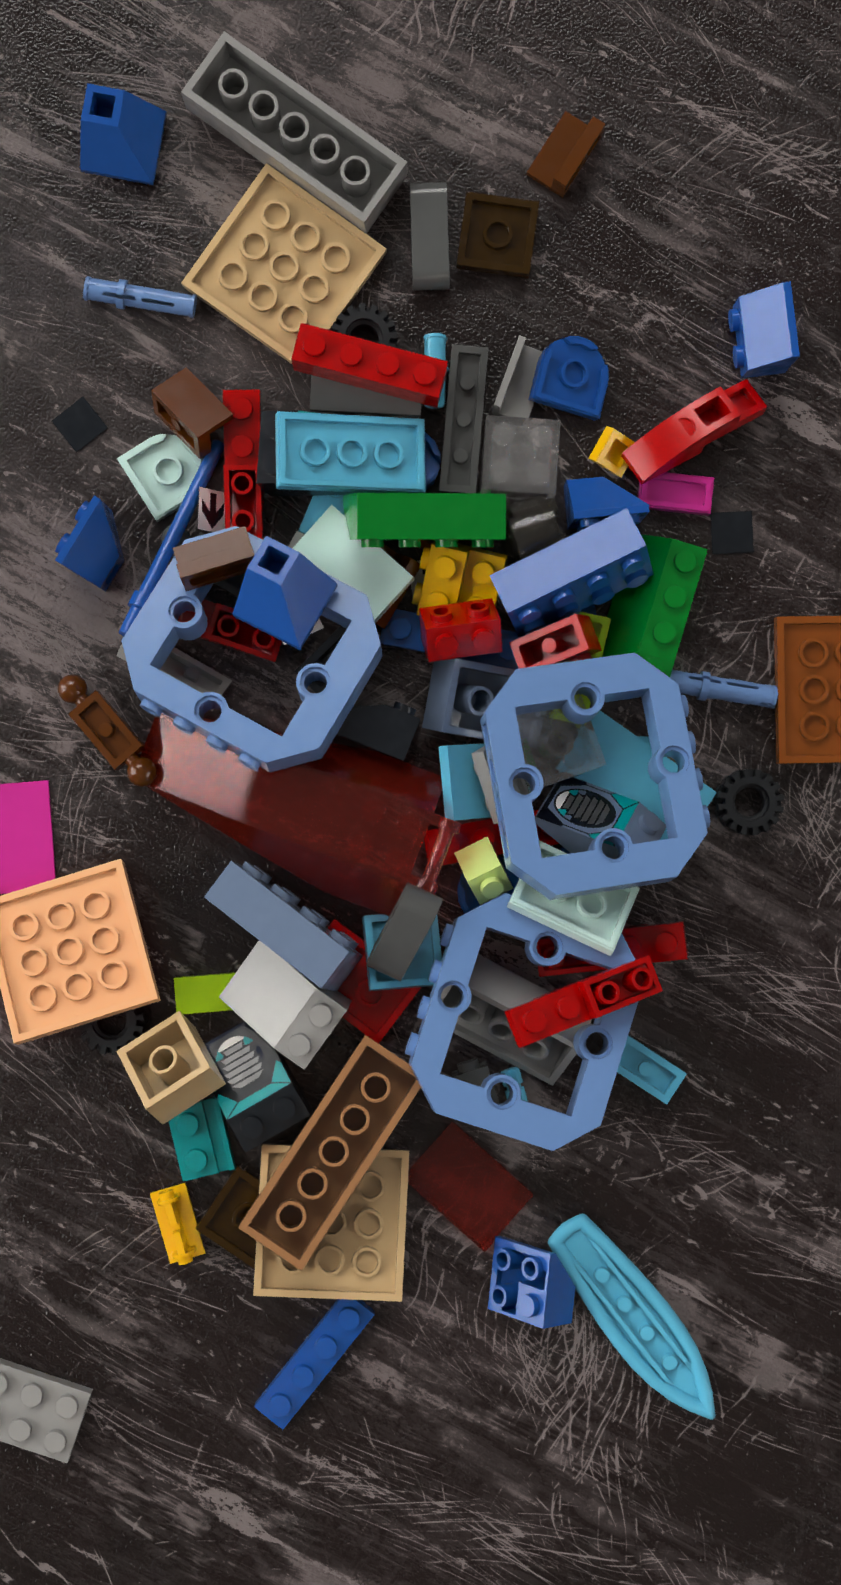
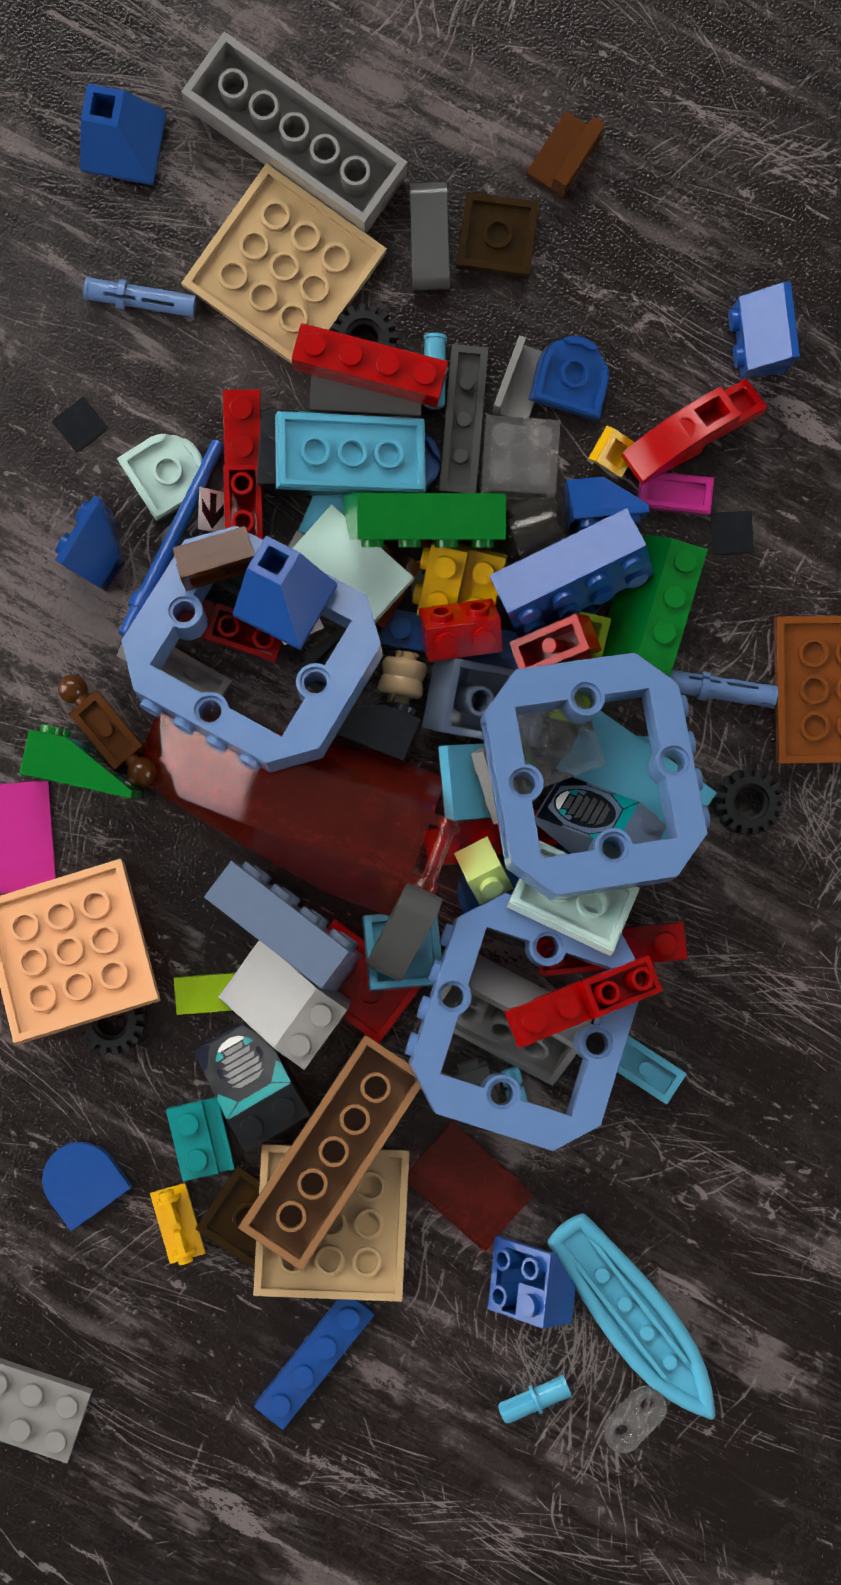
(67, 760): none -> green slope
(82, 1181): none -> blue tile
(170, 1067): tan brick -> none
(190, 410): reddish brown panel -> none
(402, 677): none -> tan piece
(534, 1399): none -> medium azure axle
(637, 1419): none -> clear plate

